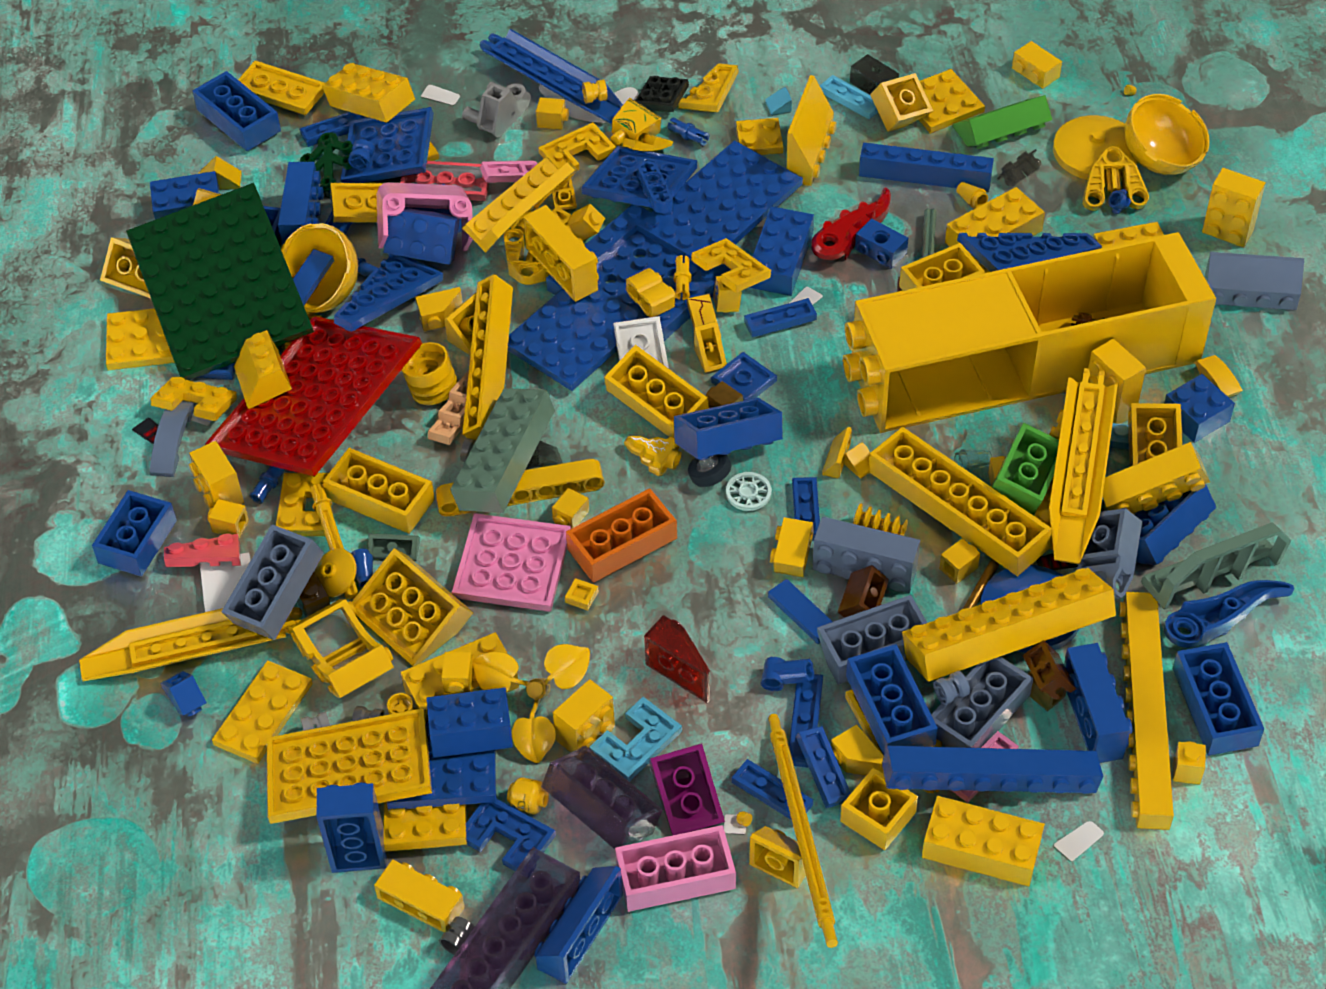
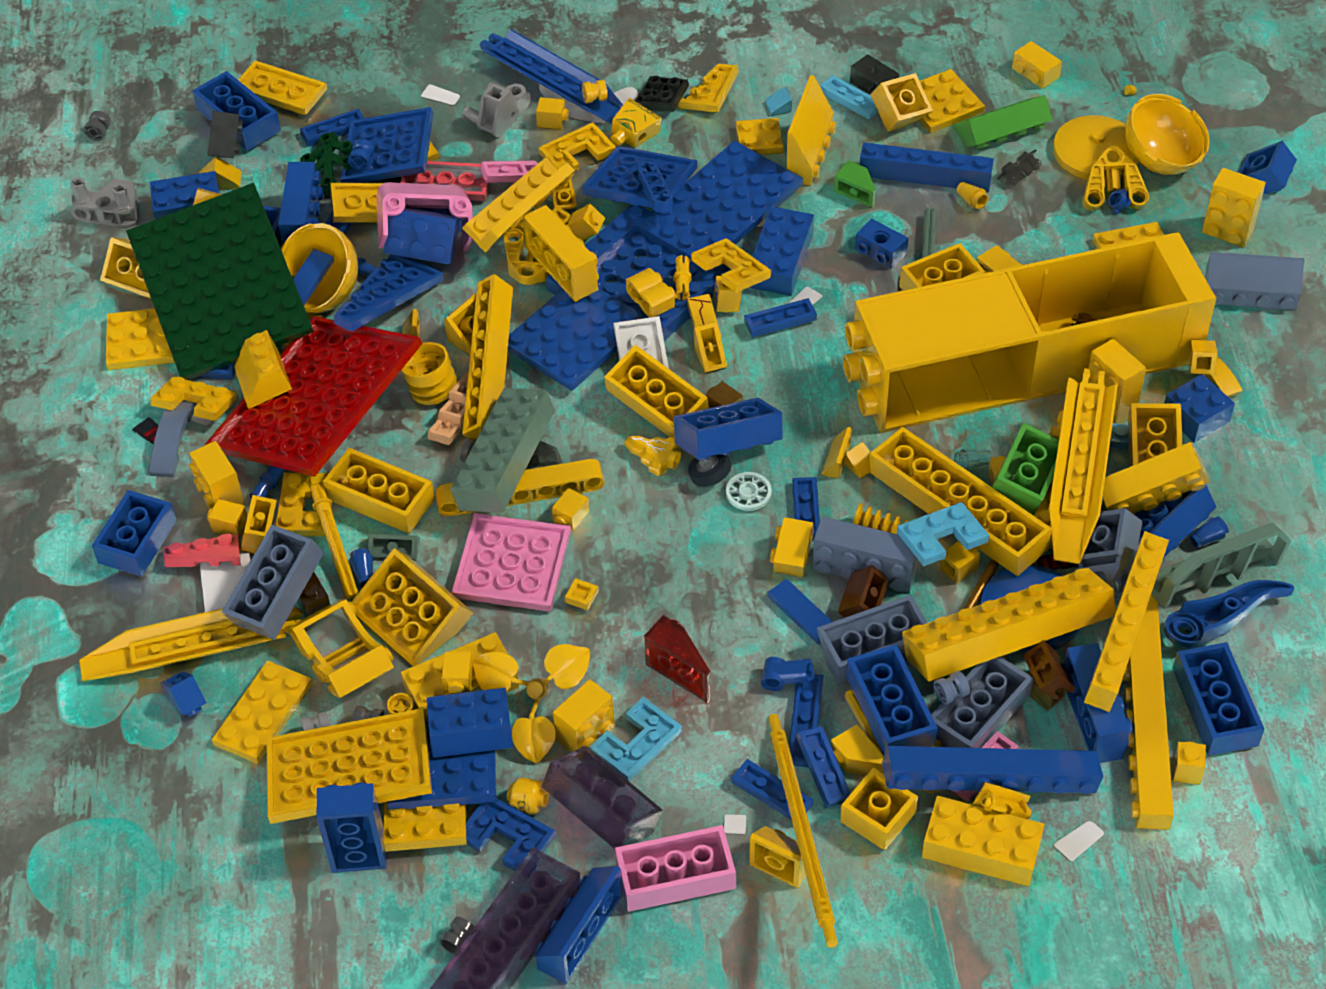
(97, 125): none -> dark grey wheel
(111, 206): none -> light grey piece
(223, 135): none -> pearl dark grey slope
(257, 523): none -> yellow brick
(336, 571): yellow dish -> none
(368, 92): yellow brick -> none
(412, 324): none -> yellow slope
(419, 895): yellow brick -> none
(437, 306): yellow slope -> none
(621, 535): orange brick -> none
(649, 143): yellow slope -> none
(686, 789): magenta slope -> none
(688, 131): blue pin -> none
(744, 818): yellow piece -> none
(745, 376): blue tile -> none
(844, 228): red animal -> none
(855, 183): none -> bright green slope
(923, 532): none -> medium azure plate
(1003, 800): none -> yellow hinge
(1004, 214): yellow brick -> none
(1022, 248): blue wing -> none
(1126, 622): none -> yellow brick
(1202, 357): none -> yellow brick
(1210, 532): none -> blue cone
(1271, 165): none -> blue slope

